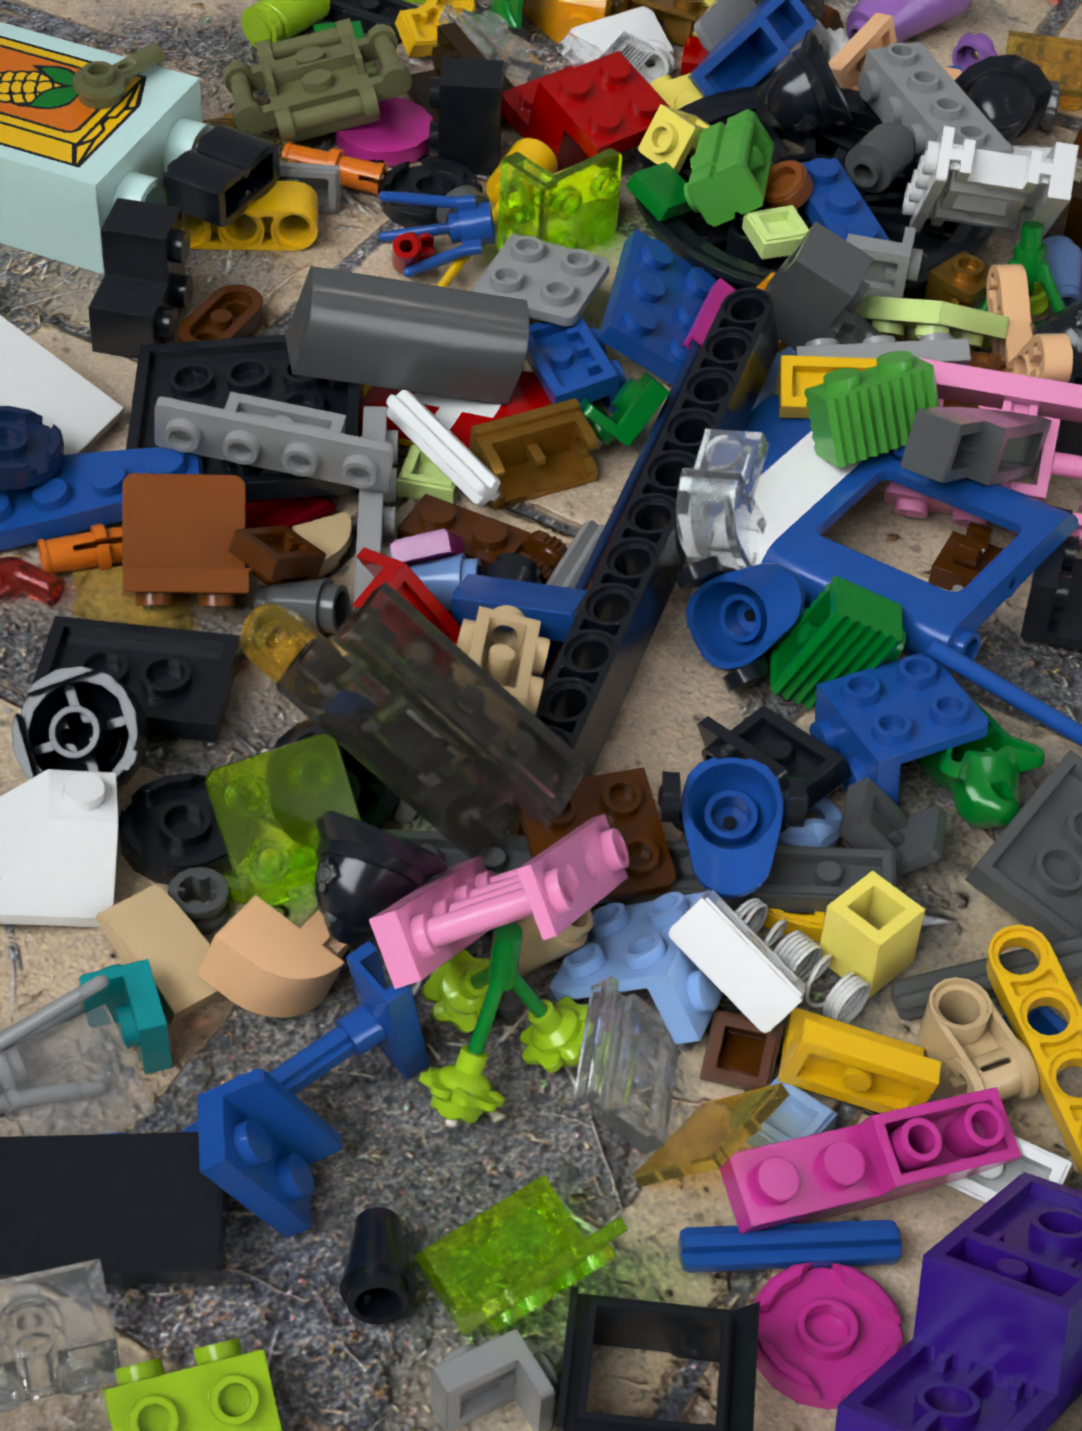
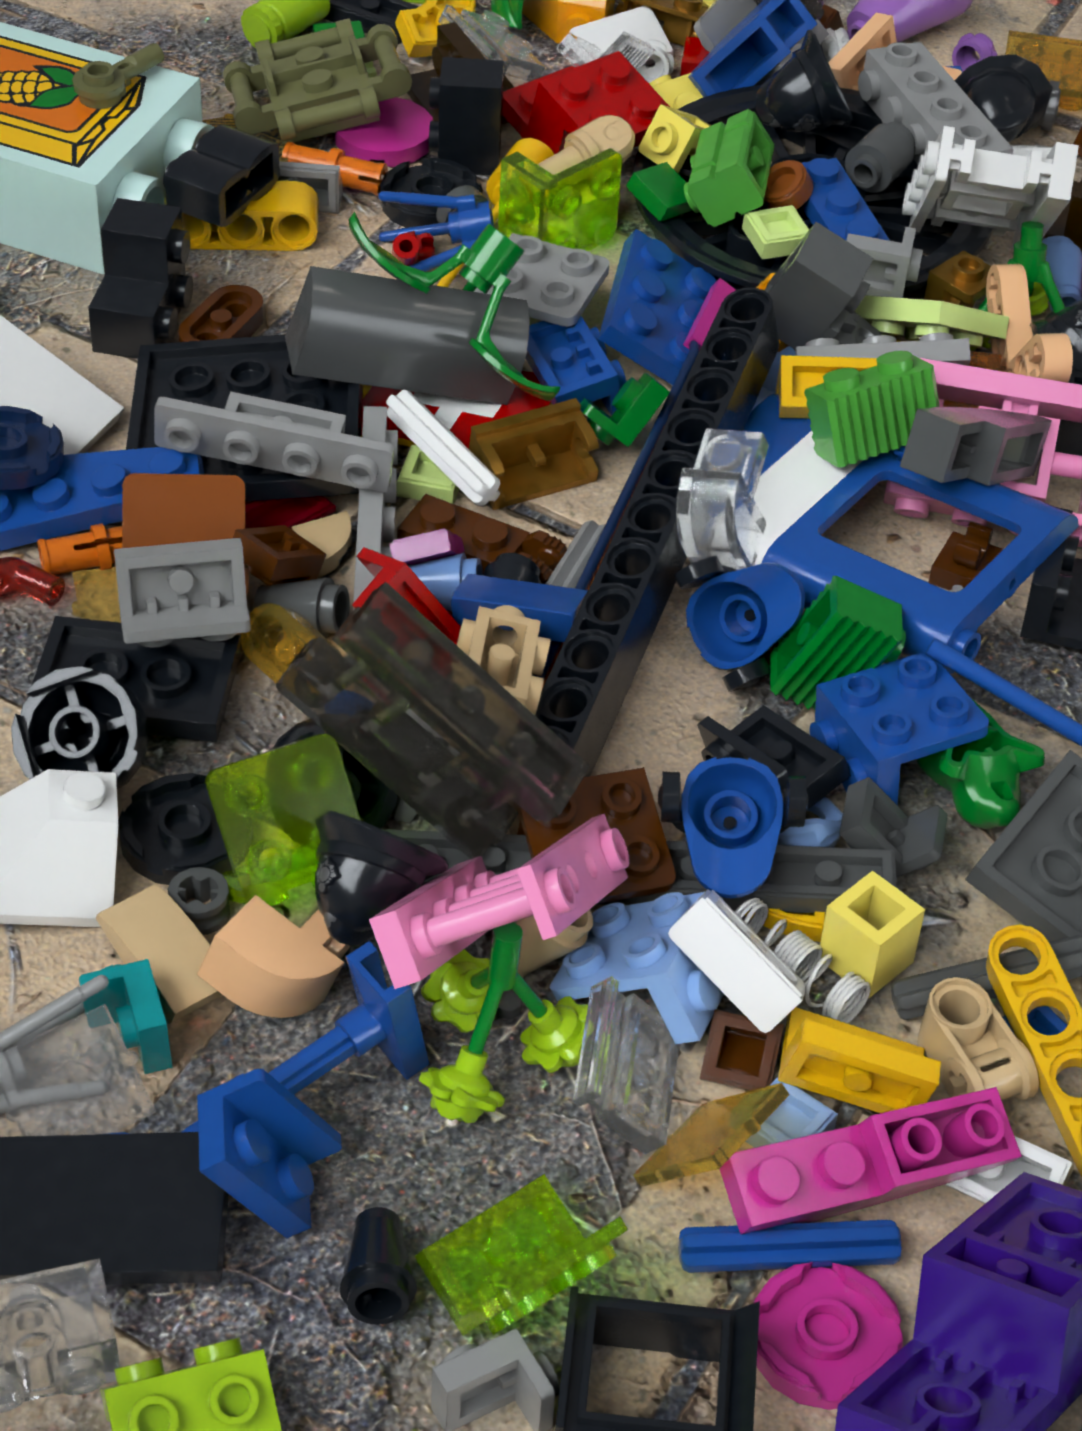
(182, 592): none -> light grey bracket
(485, 265): none -> green plant
(591, 140): none -> tan arm

